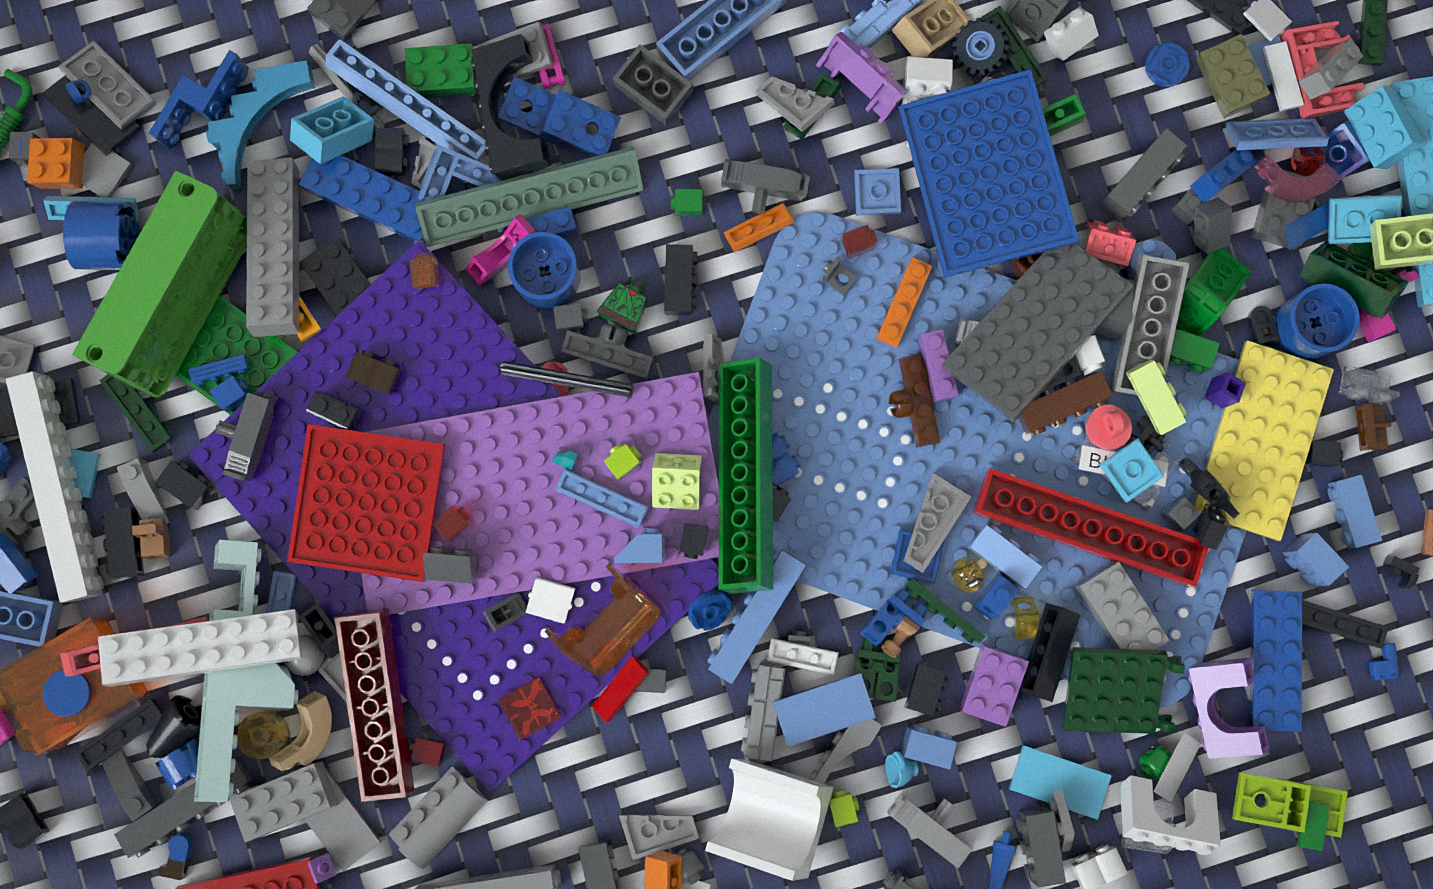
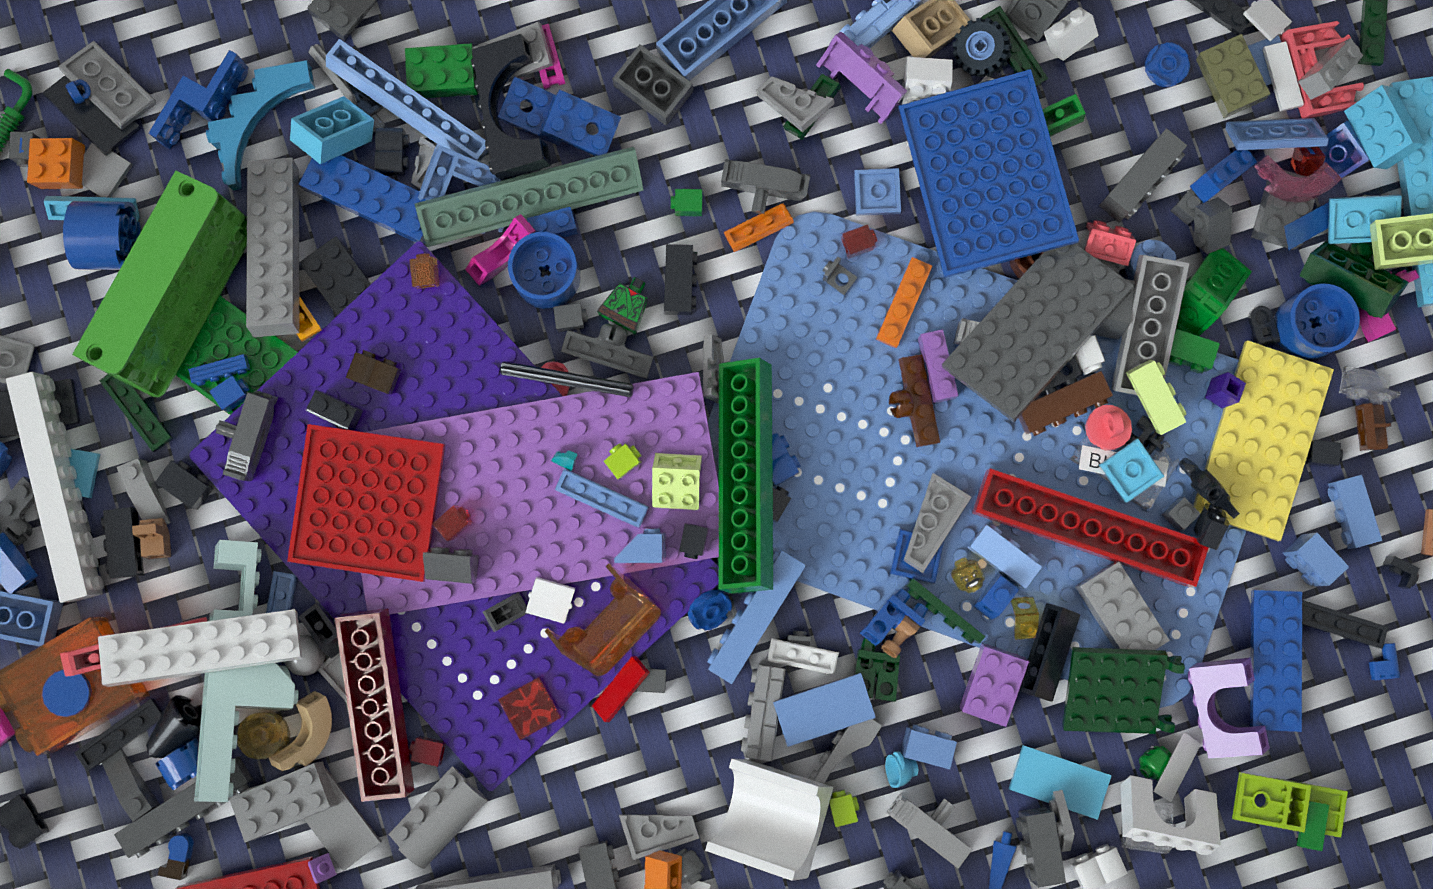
(925, 690): black brick -> none

